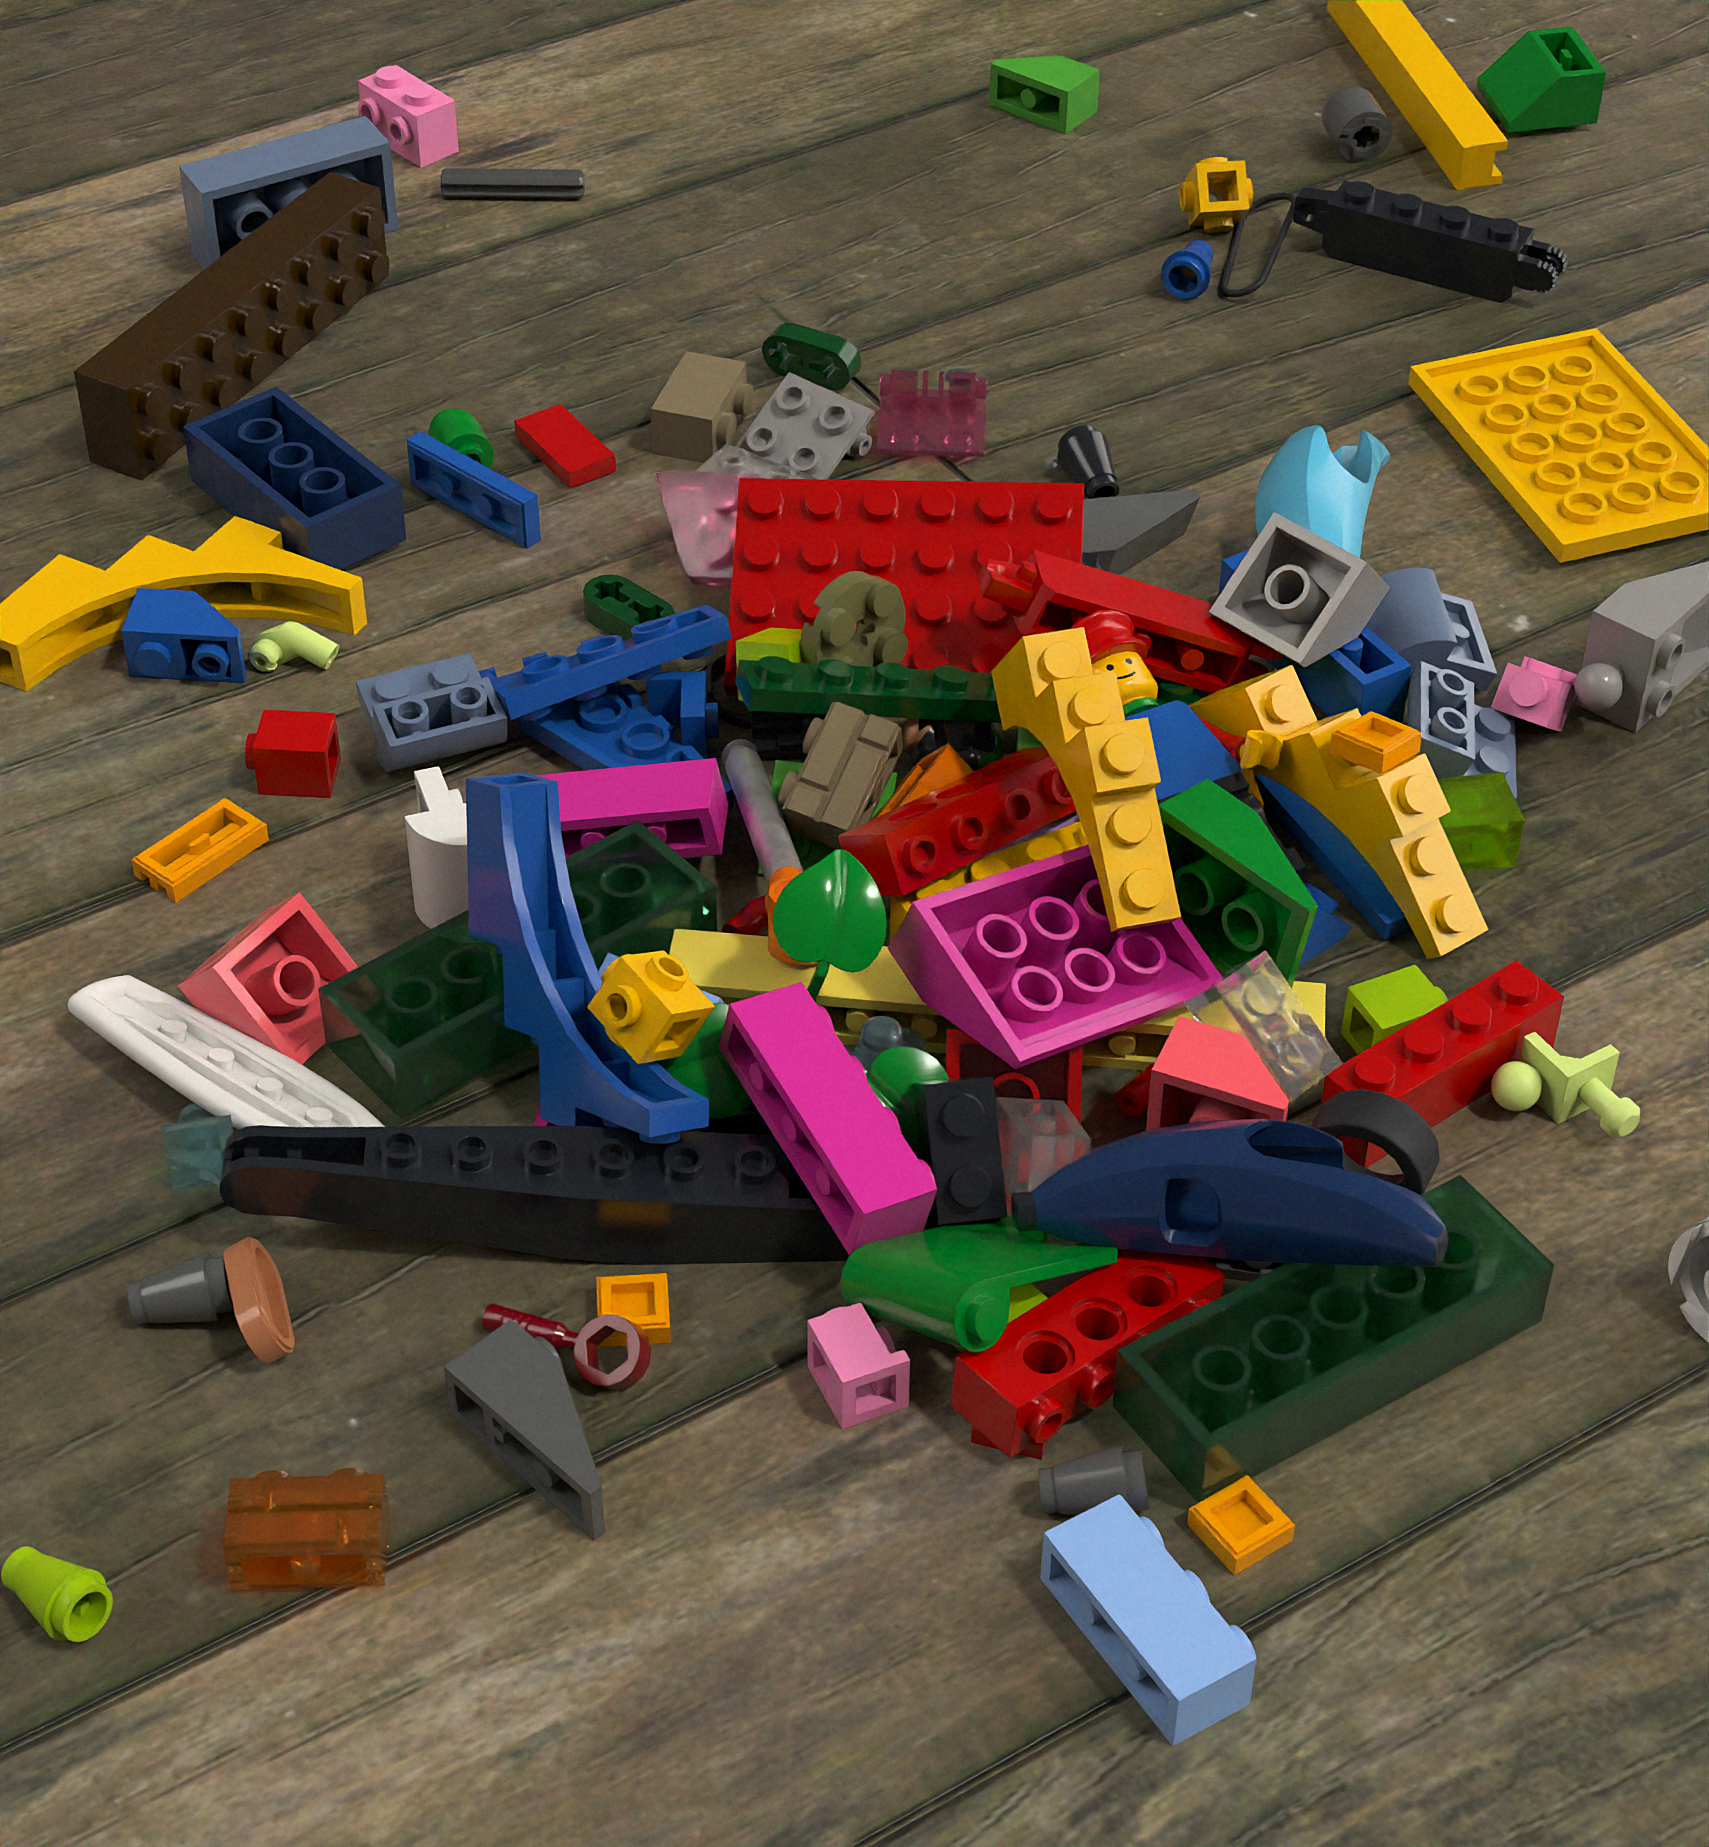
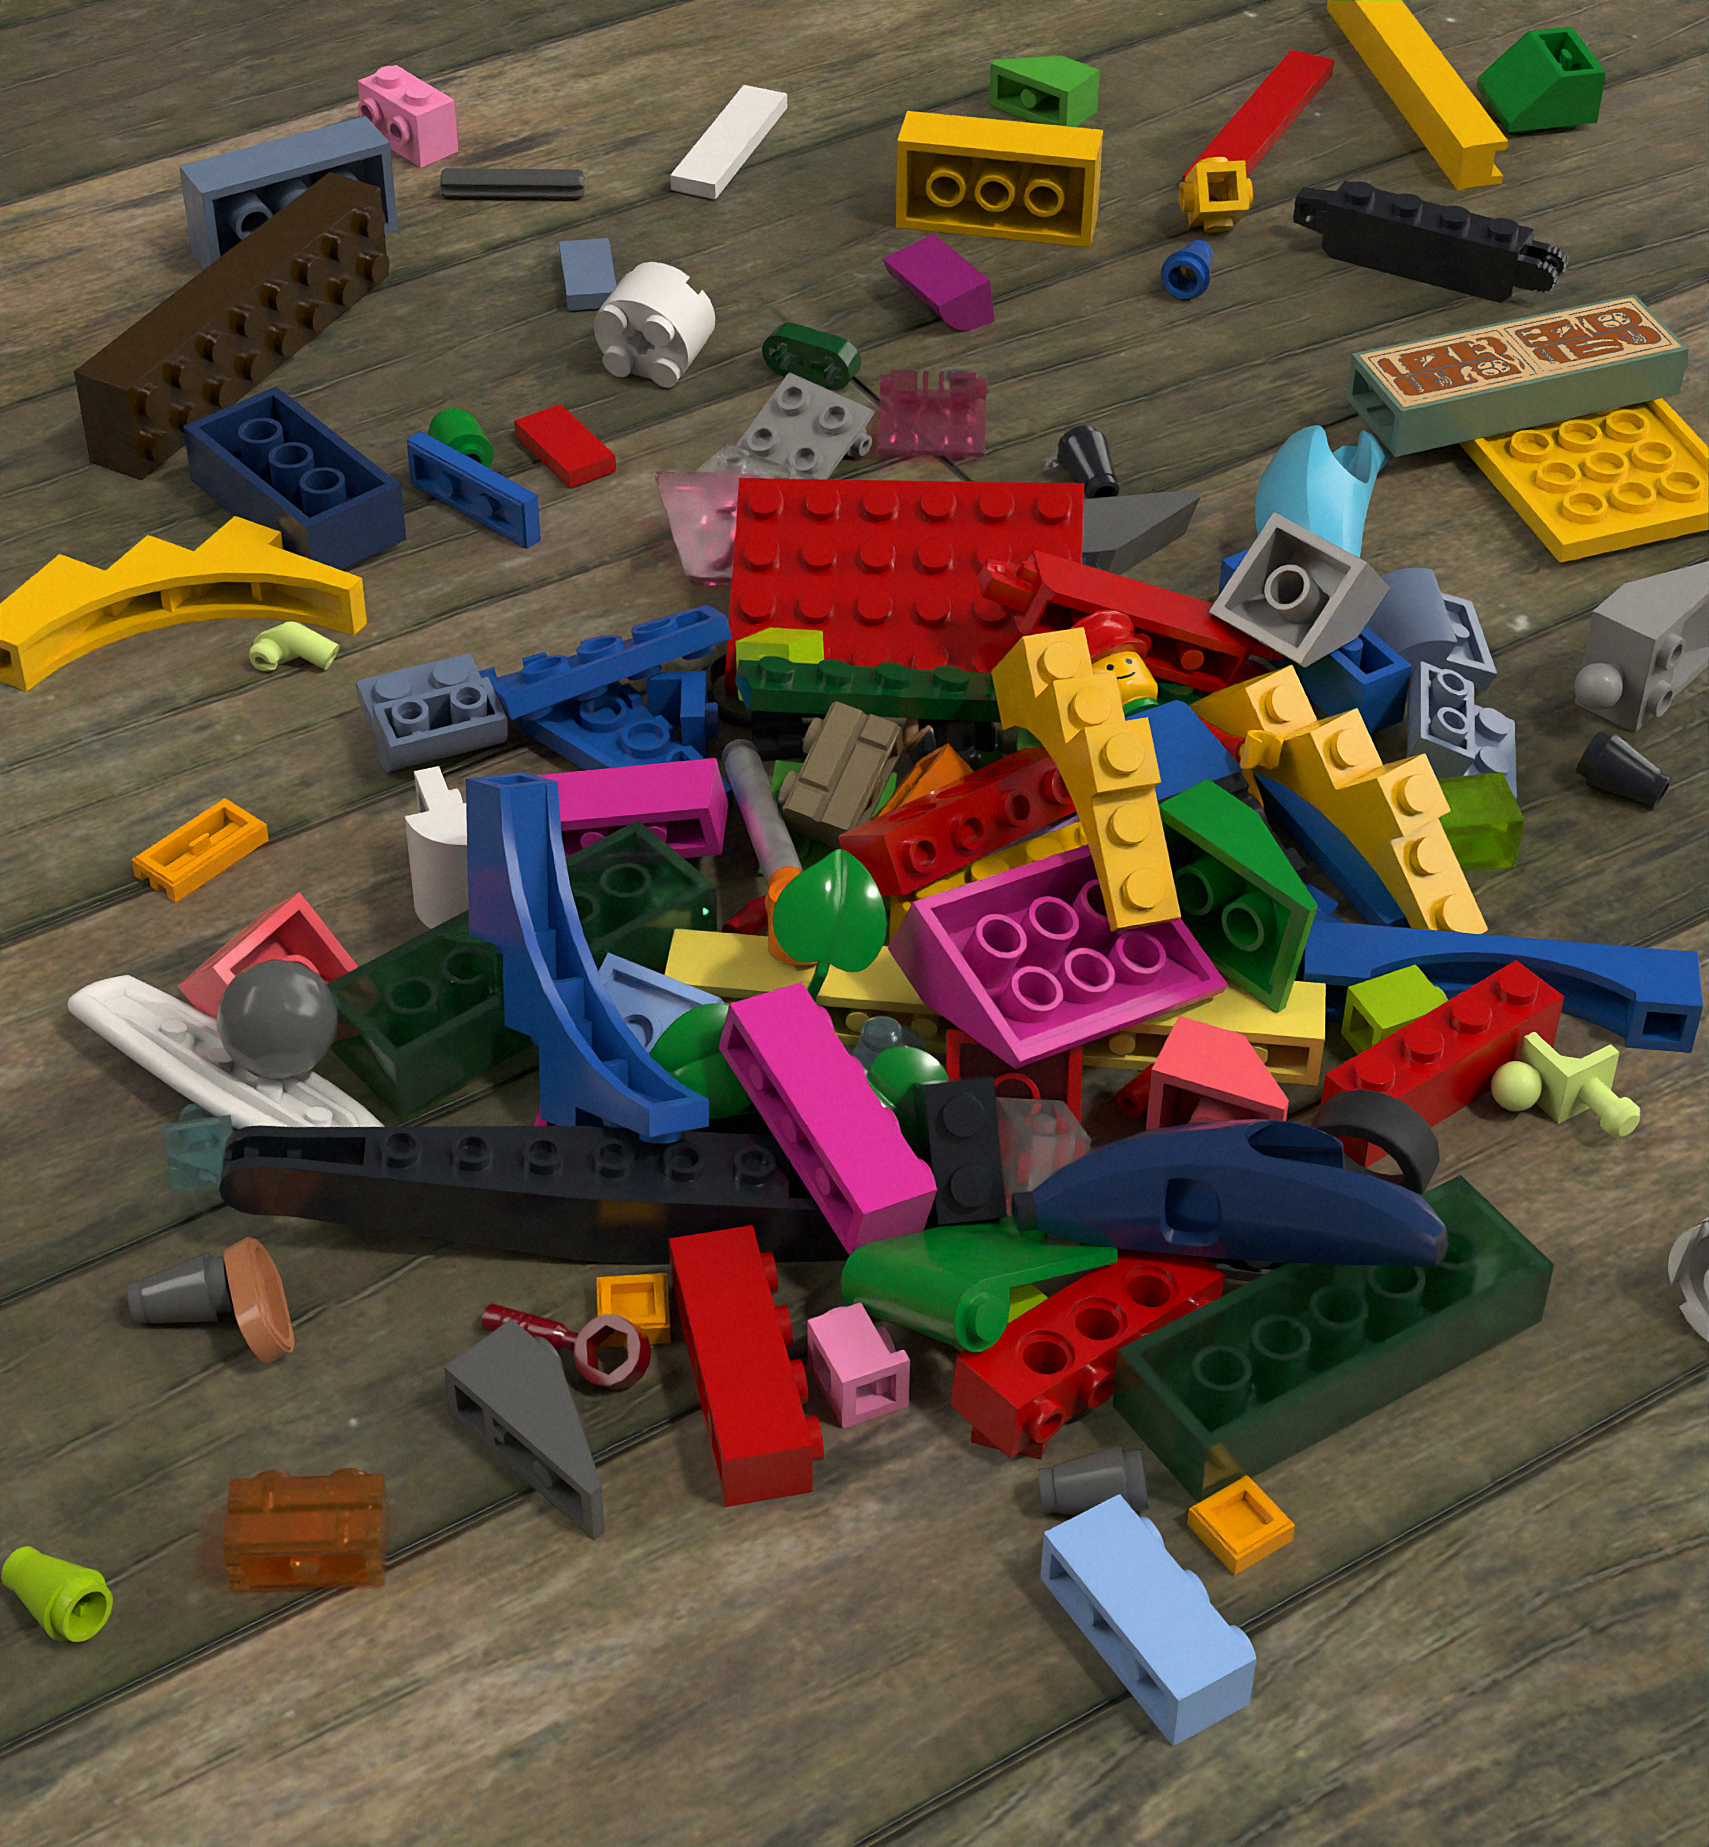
(181, 639): blue slope -> none
(277, 1019): none -> dark grey piece
(294, 753): red brick -> none
(587, 273): none -> sand blue tile
(619, 604): dark green beam -> none
(650, 1006): yellow brick -> none
(653, 324): none -> white brick
(700, 407): dark tan brick -> none
(728, 142): none -> white tile
(742, 1366): none -> red brick
(851, 600): olive plate -> none
(943, 282): none -> magenta brick
(998, 178): none -> yellow brick
(1265, 1009): clear brick -> none
(1269, 110): none -> red tile
(1273, 254): black piece -> none
(1357, 124): dark grey piece -> none
(1376, 742): light orange tile -> none
(1515, 374): none -> brick
(1536, 693): bright pink brick -> none
(1622, 770): none -> black cone
(1631, 991): none -> blue arch

